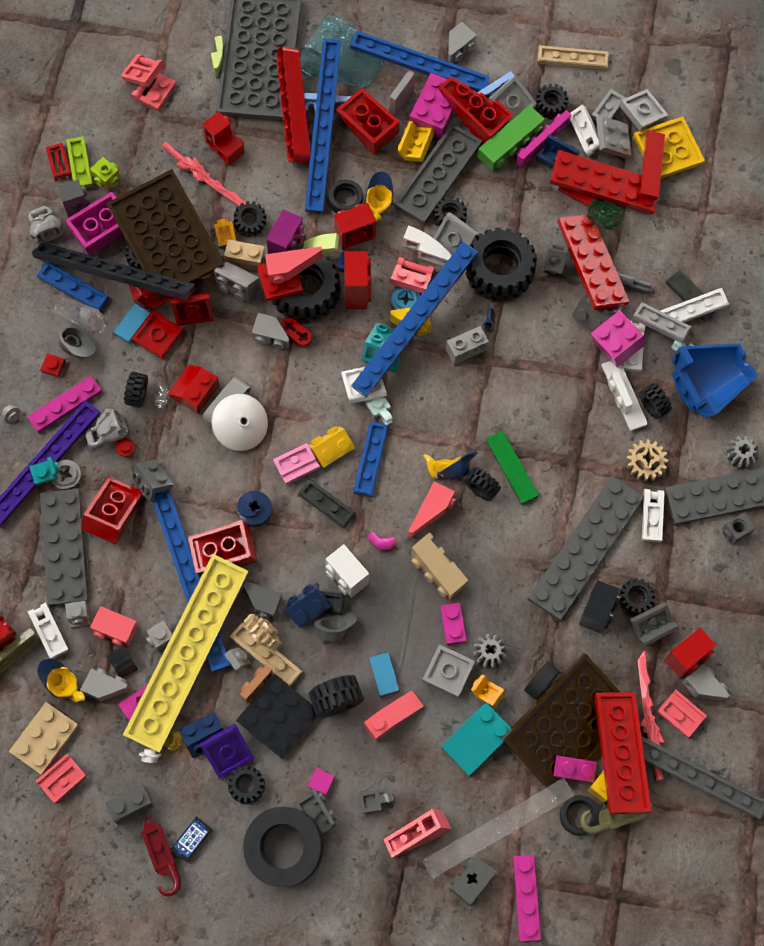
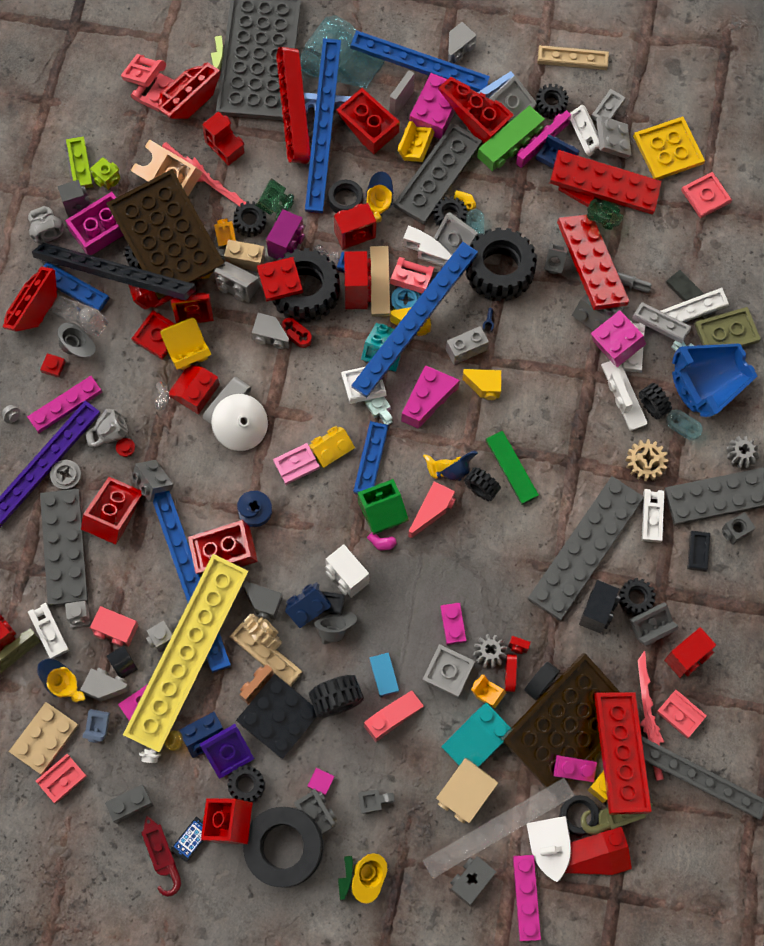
(32, 301): none -> red wedge
(44, 471): teal bracket -> none
(62, 174): red tile -> none
(96, 725): none -> sand blue bracket
(131, 323): dark azure tile -> none
(136, 389): black tyre -> none
(164, 161): none -> light nougat brick
(185, 343): none -> yellow bracket
(189, 91): none -> red wedge
(226, 821): none -> red brick
(237, 658): light grey plate -> none
(271, 196): none -> clear green plate
(287, 264): coral slope -> none
(326, 503): pearl dark grey tile -> none
(328, 242): yellowish green slope -> none
(344, 883): none -> dark green slope
(369, 877): none -> yellow piece
(380, 281): none -> tan tile
(382, 506): none -> green slope
(417, 832): coral slope -> none
(428, 394): none -> dark pink wedge
(438, 567): tan wedge -> none
(466, 791): none -> tan brick
(467, 199): none -> yellow arm
(477, 226): none -> clear light blue plate
(484, 382): none -> yellow slope
(510, 673): none -> red beam
(519, 645): none -> red plate
(551, 846): none -> white shield
(600, 854): none -> red wedge
(643, 109): light grey plate -> none
(652, 165): red tile -> none
(685, 423): none -> clear light blue plate
(698, 551): none -> black tile
(705, 686): light grey slope -> none
(706, 195): none -> coral plate
(728, 328): none -> olive plate

